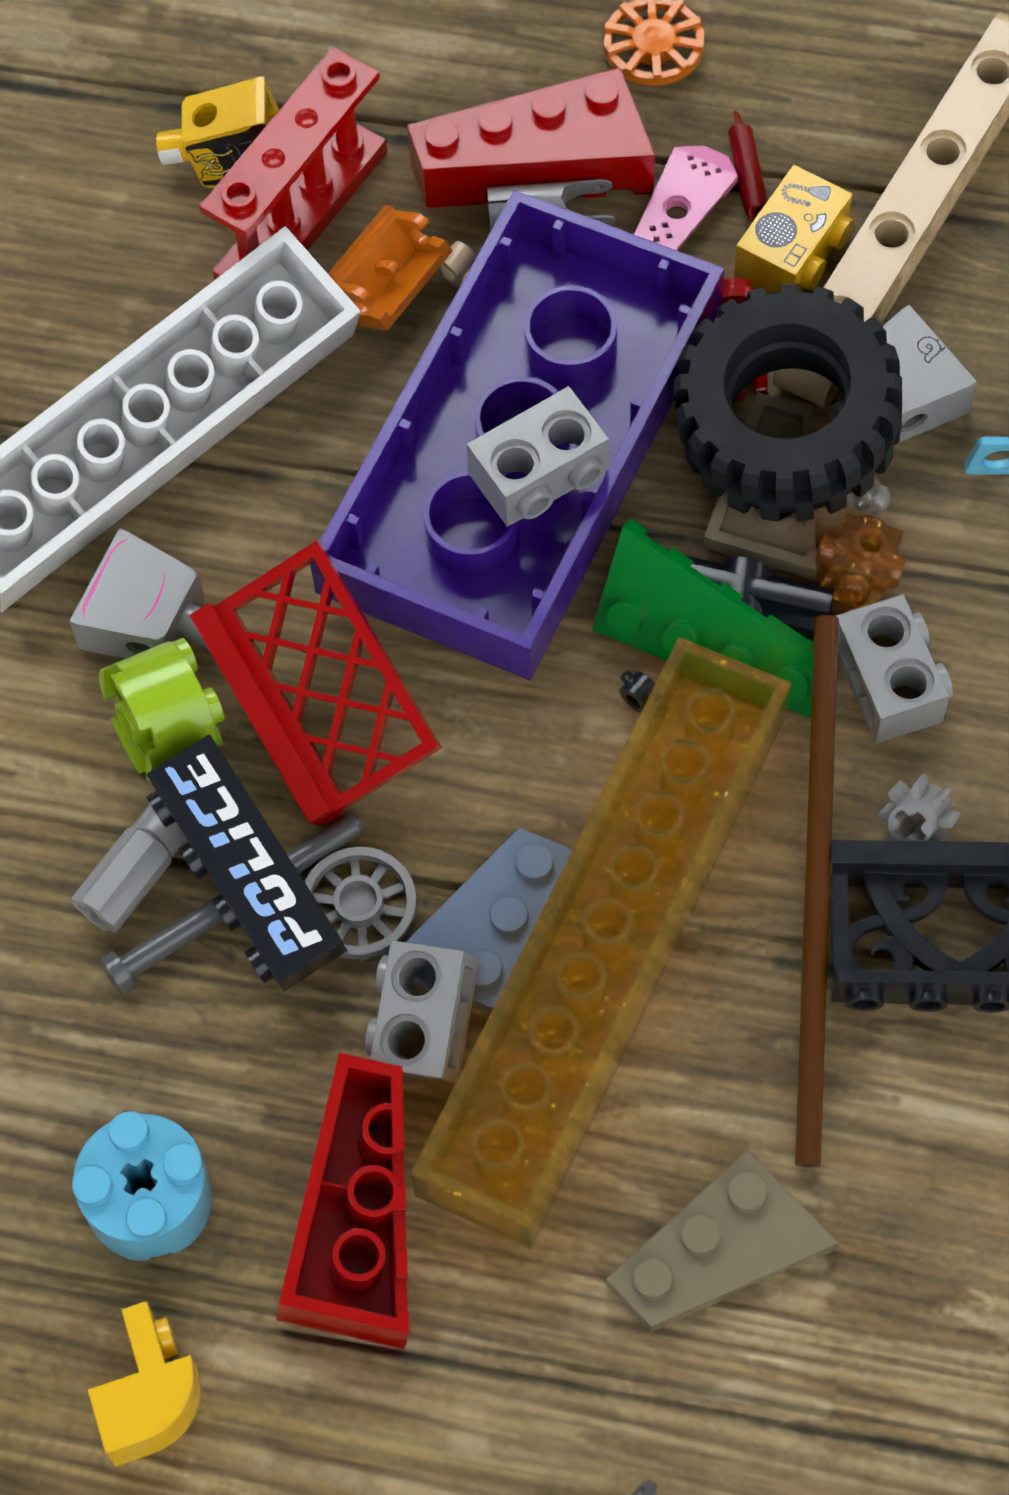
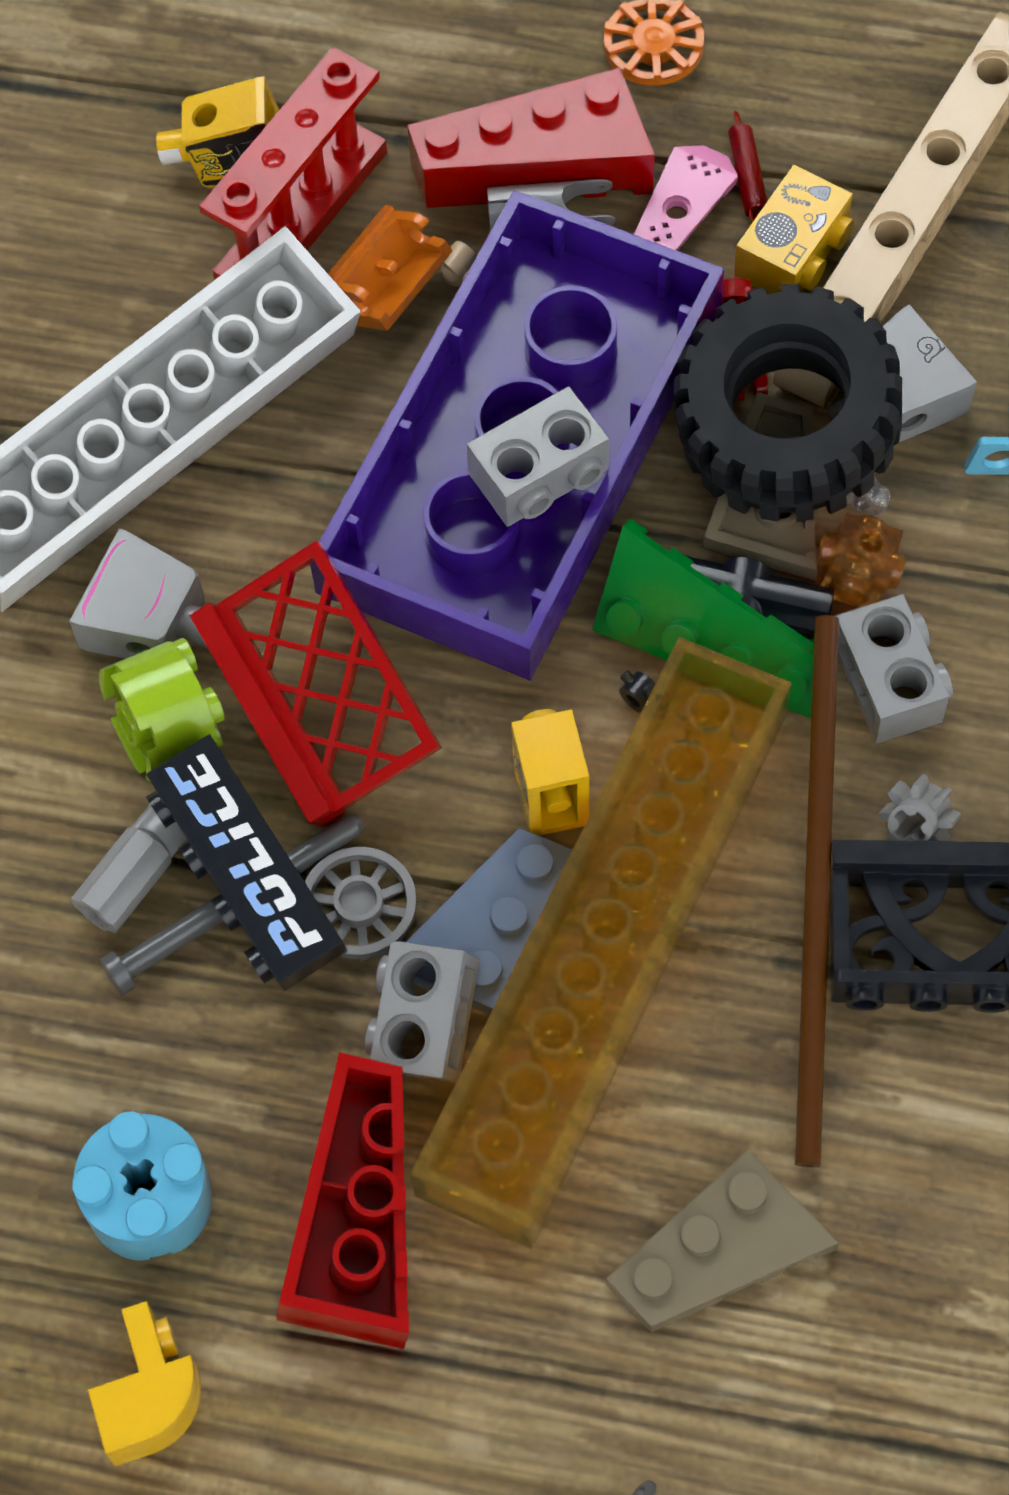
(550, 771): none -> yellow brick

